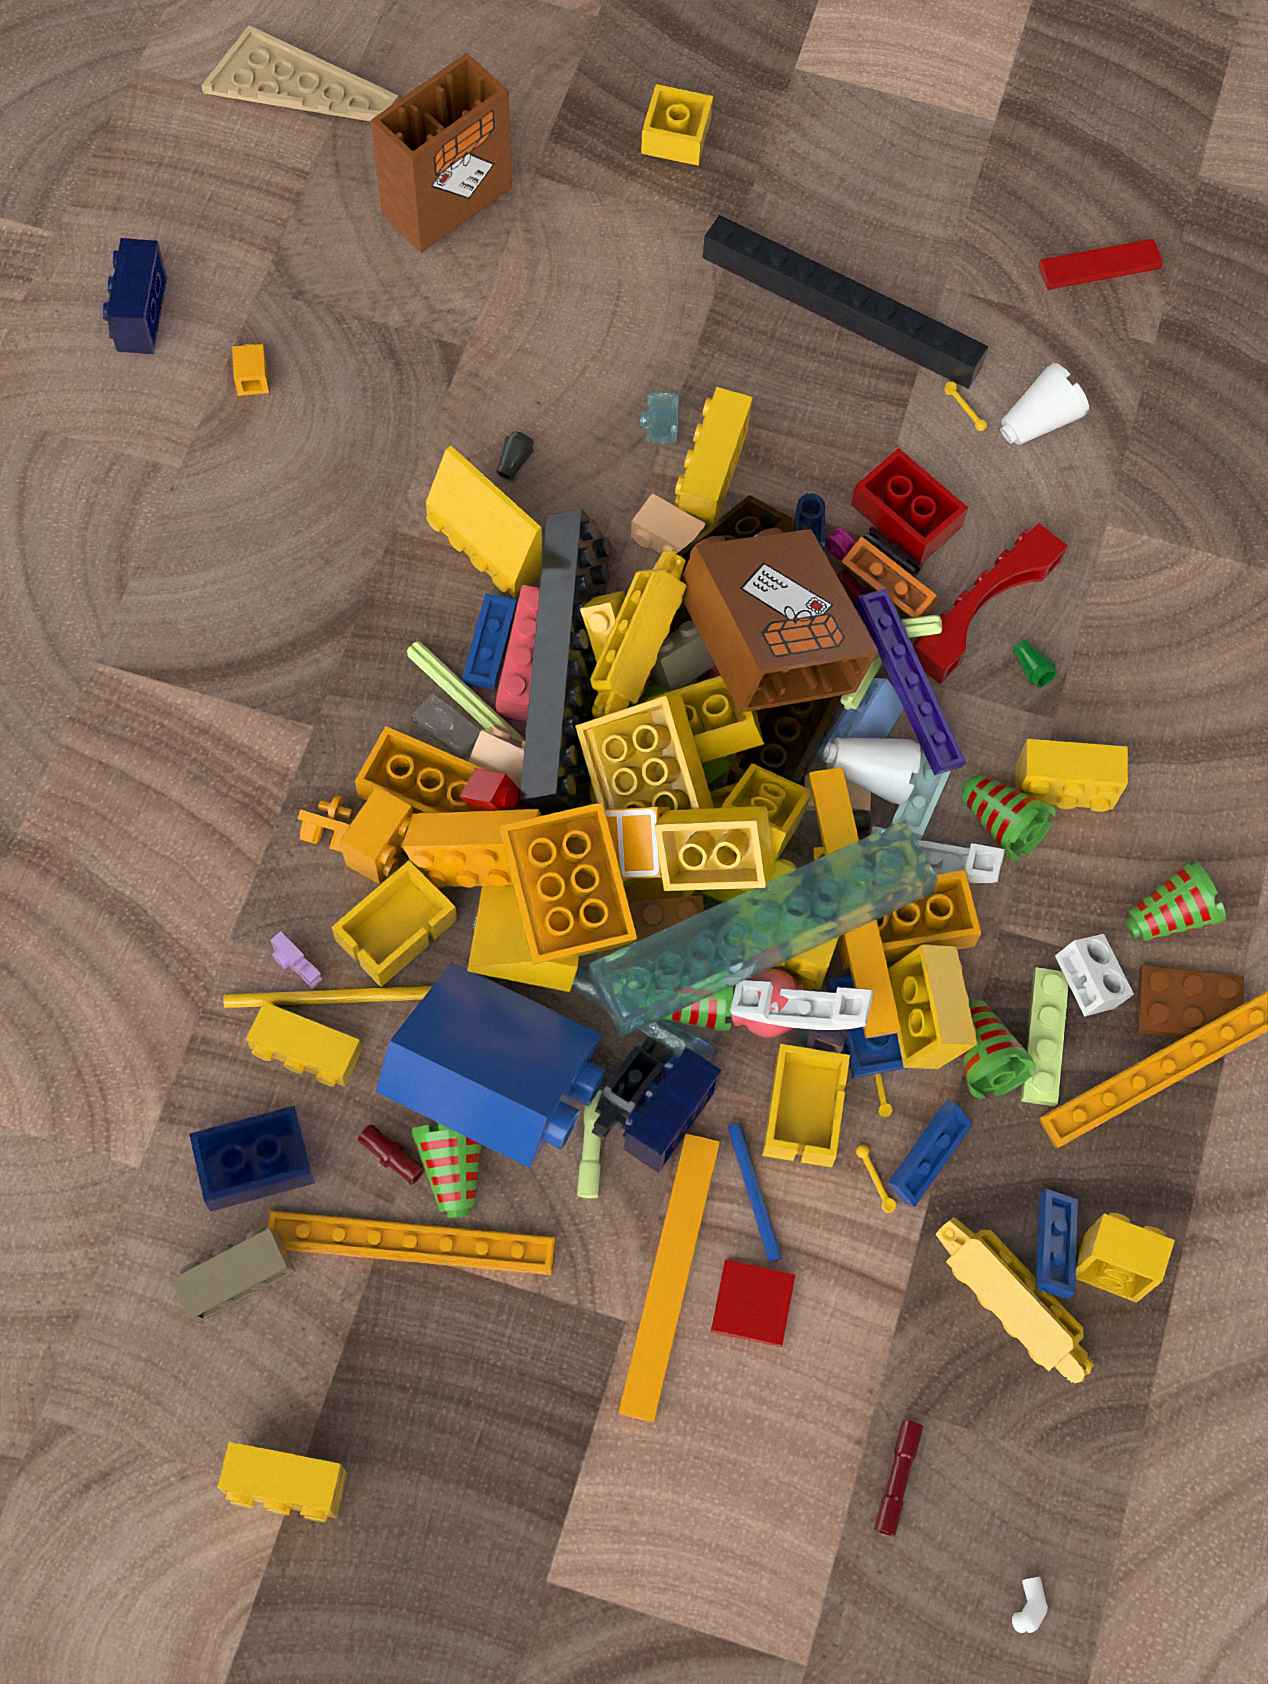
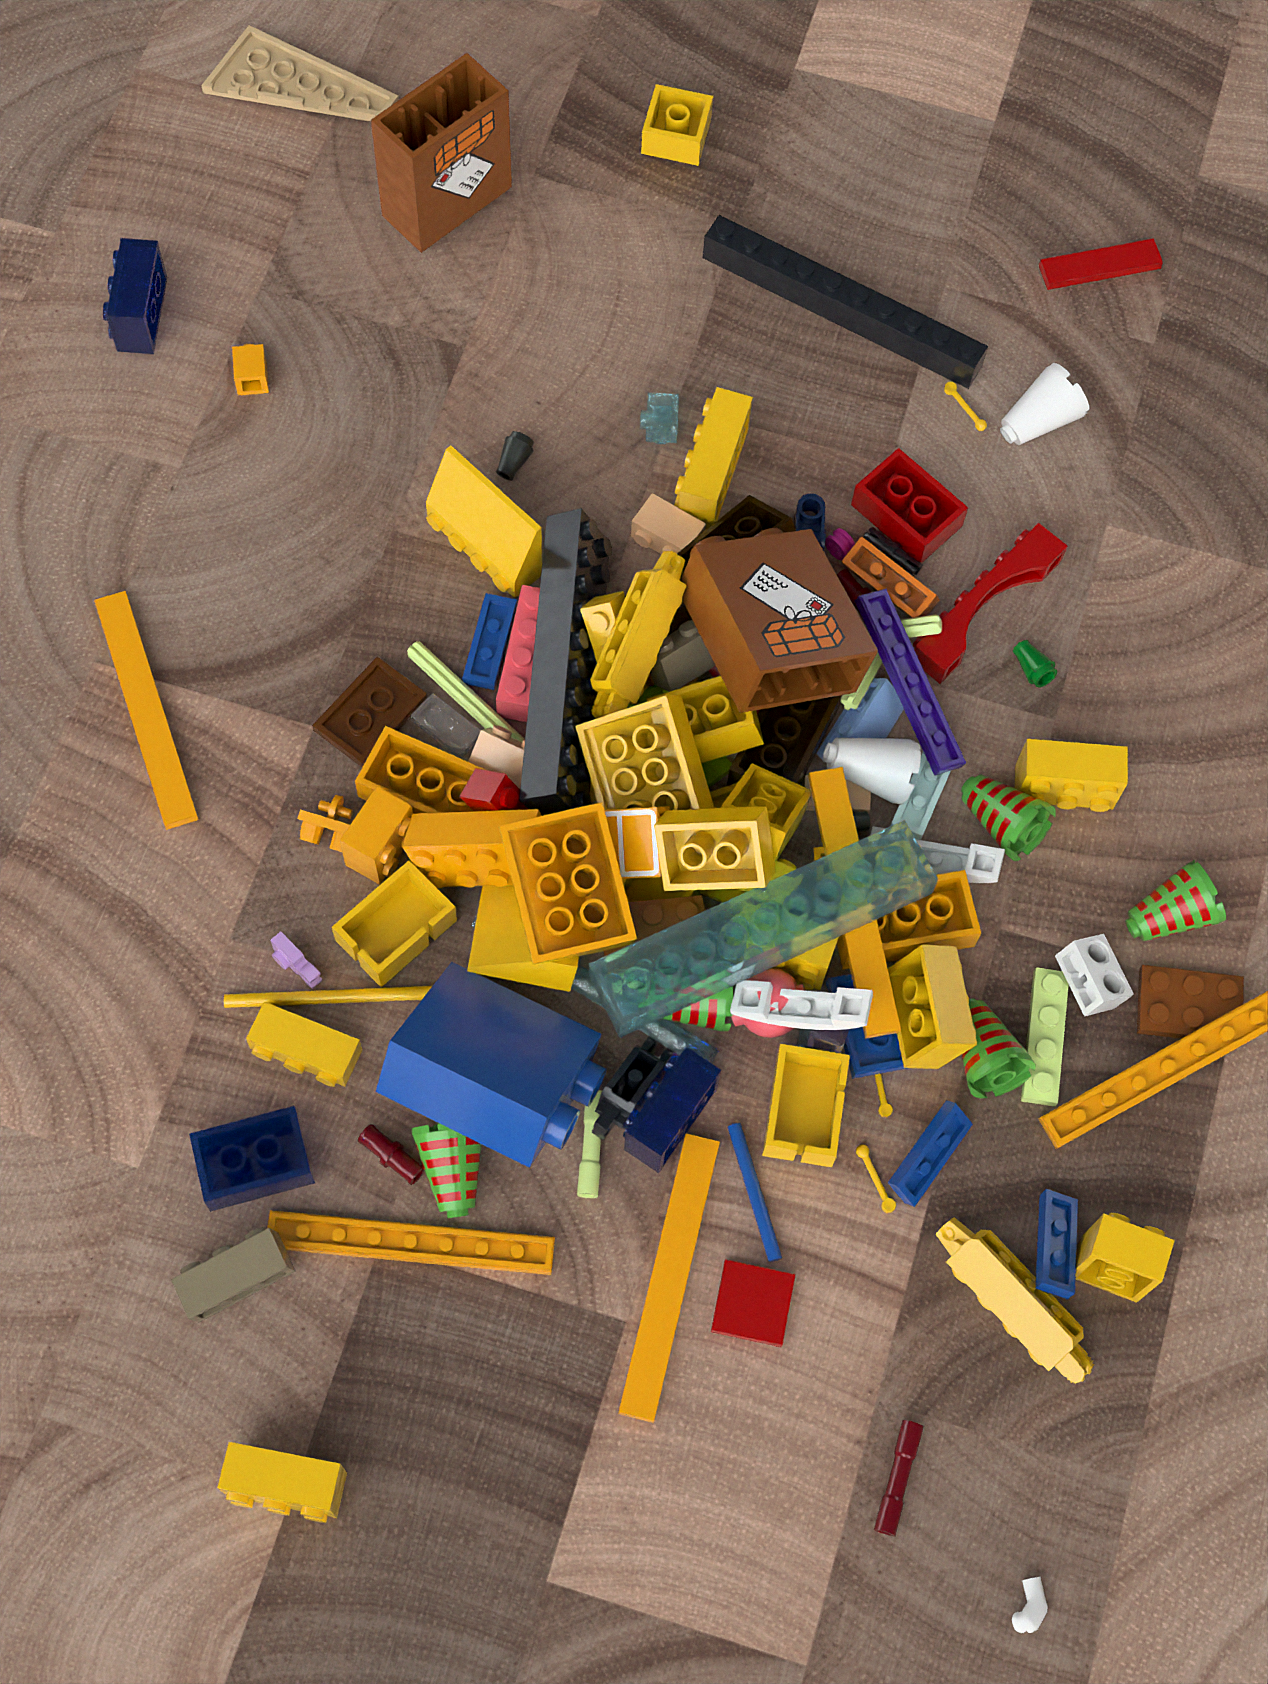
(146, 710): none -> light orange tile
(369, 704): none -> reddish brown plate

